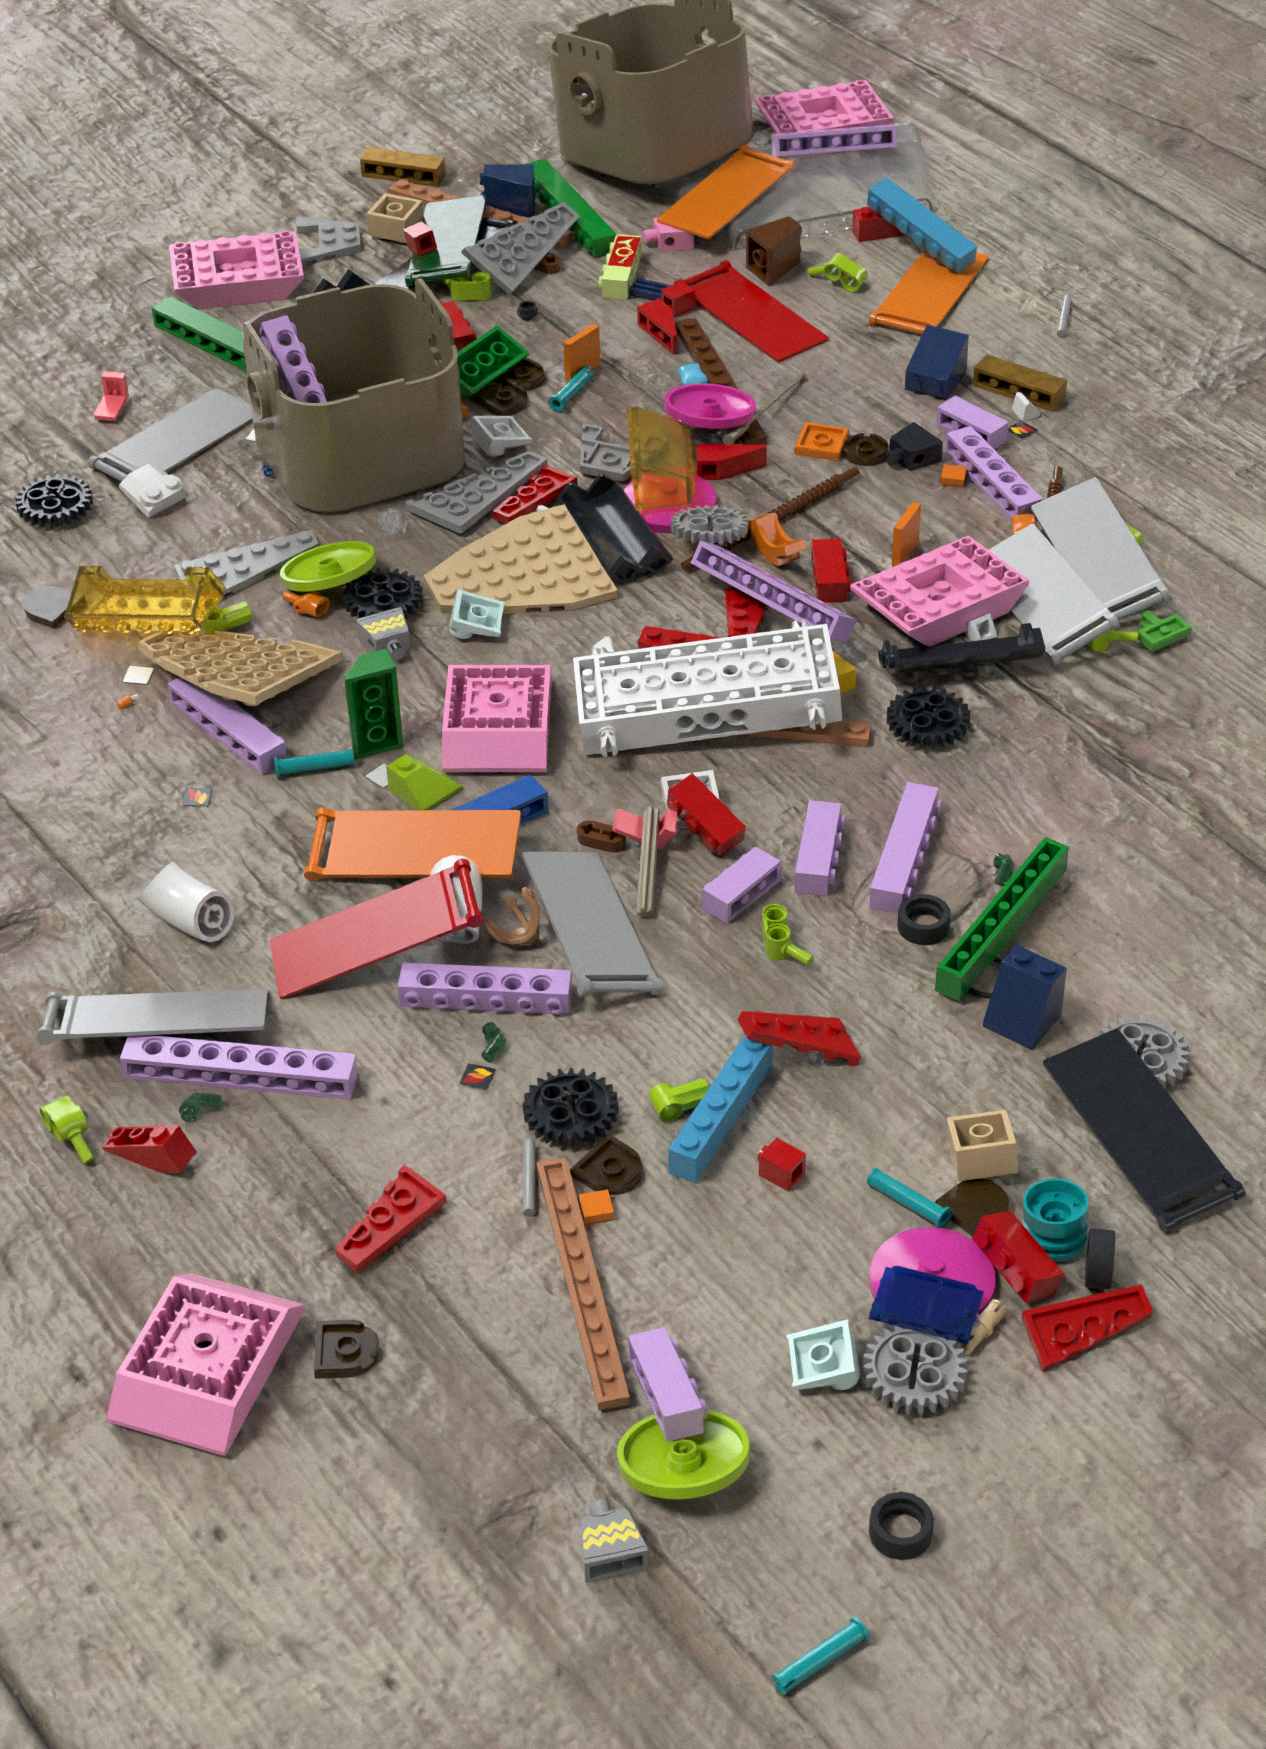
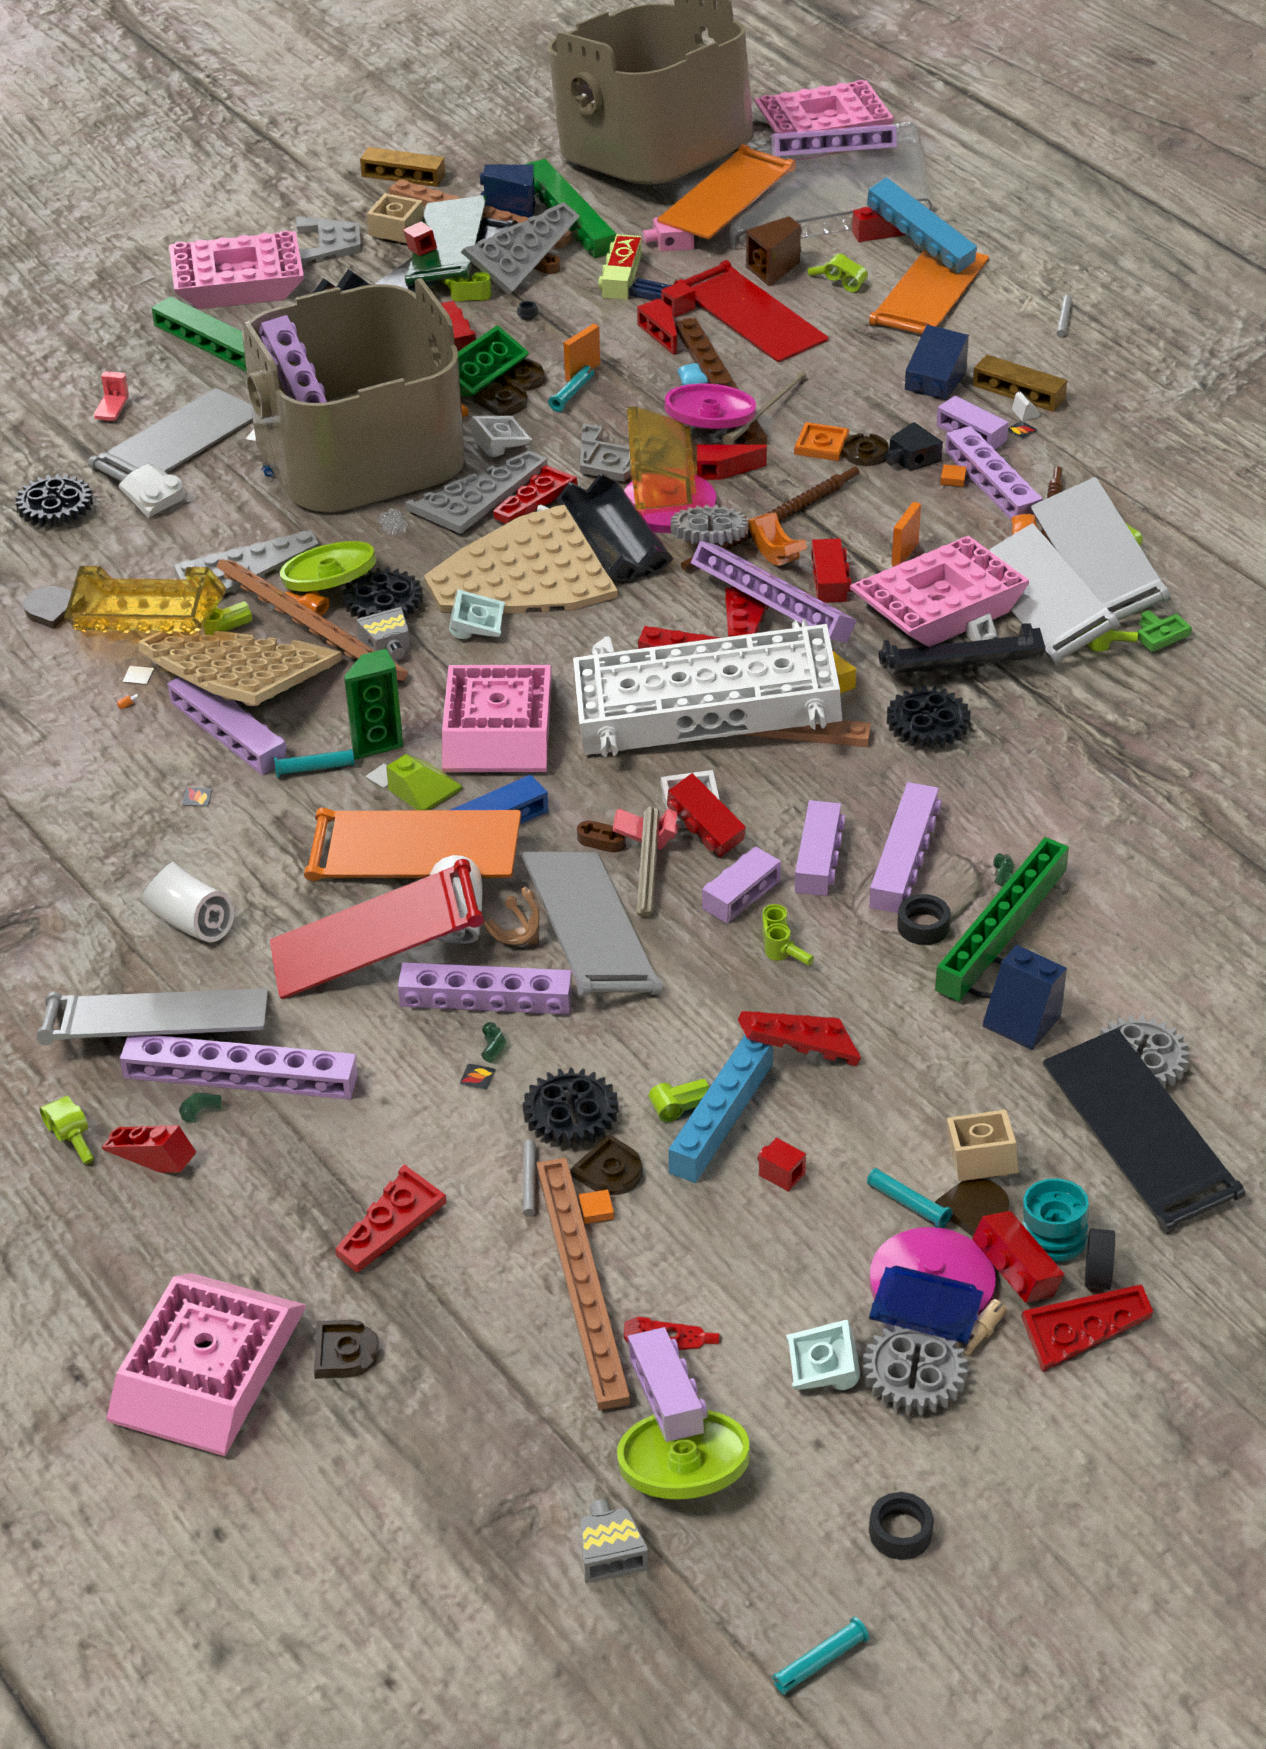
(301, 614): none -> nougat plate
(644, 1324): none -> red piece

